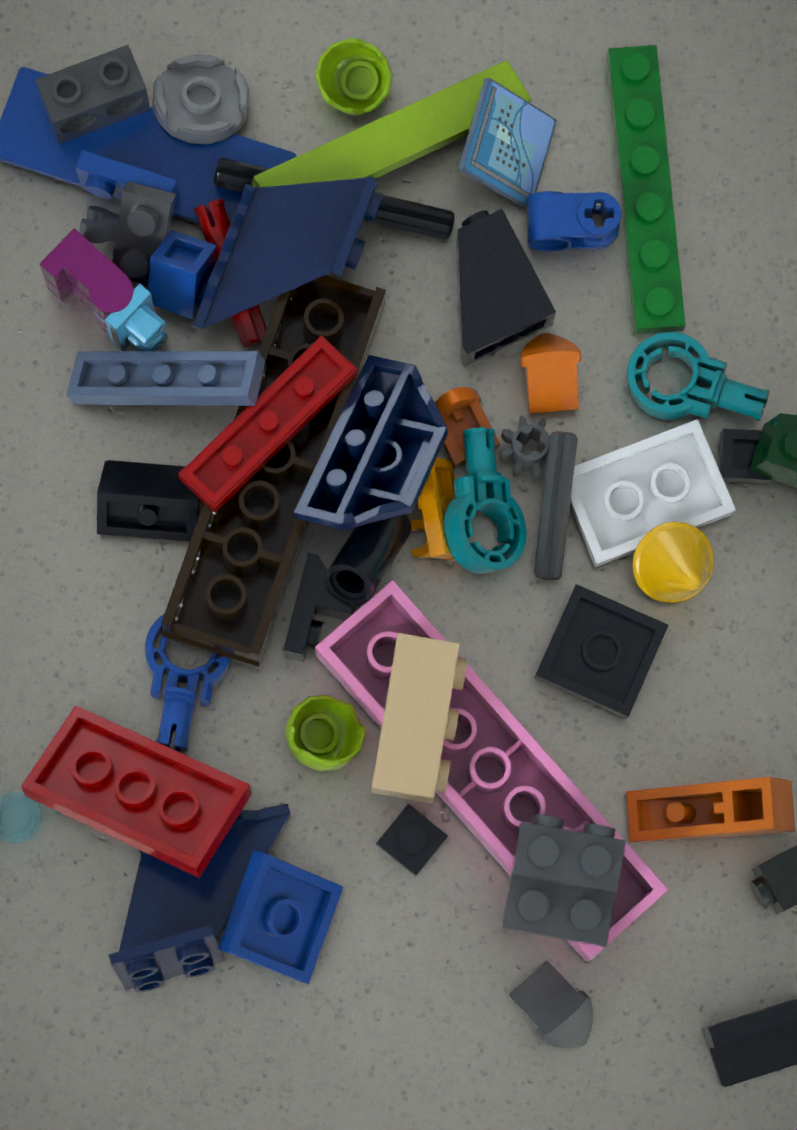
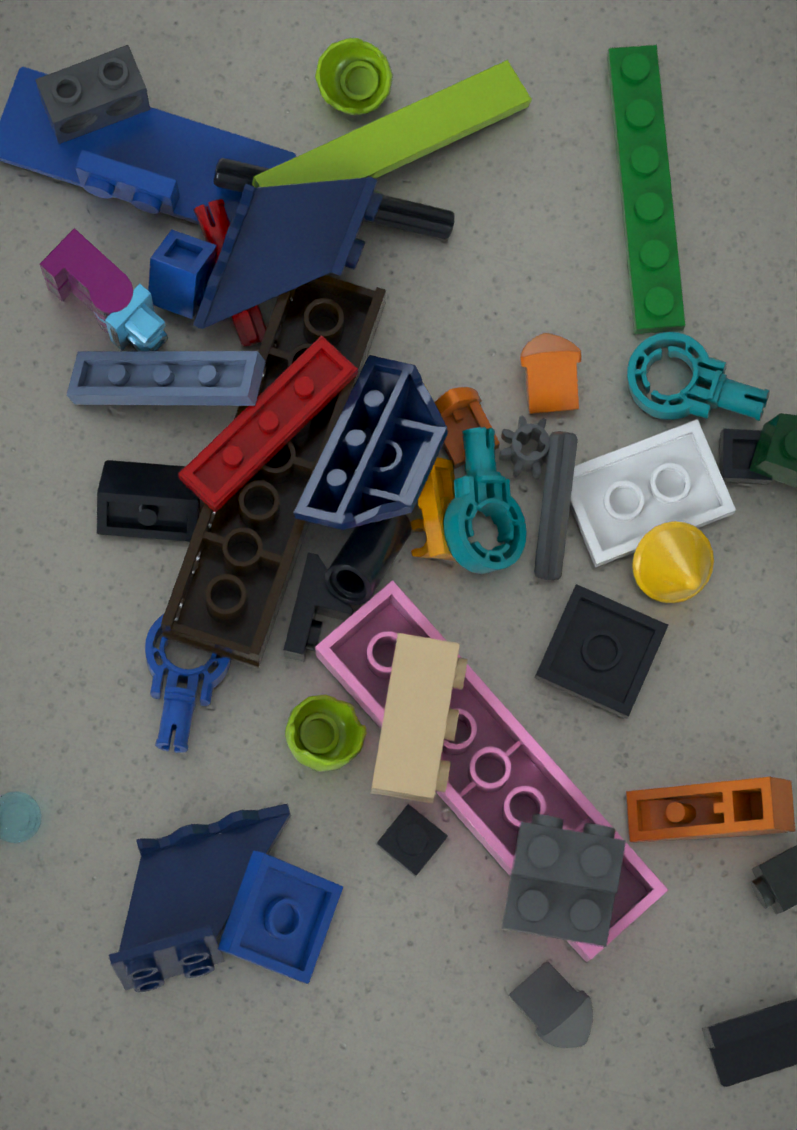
(136, 230): dark grey plate -> none
(137, 790): red plate -> none
(200, 99): light grey tile -> none
(496, 288): black slope -> none
(507, 143): piece -> none
(566, 221): blue piece -> none

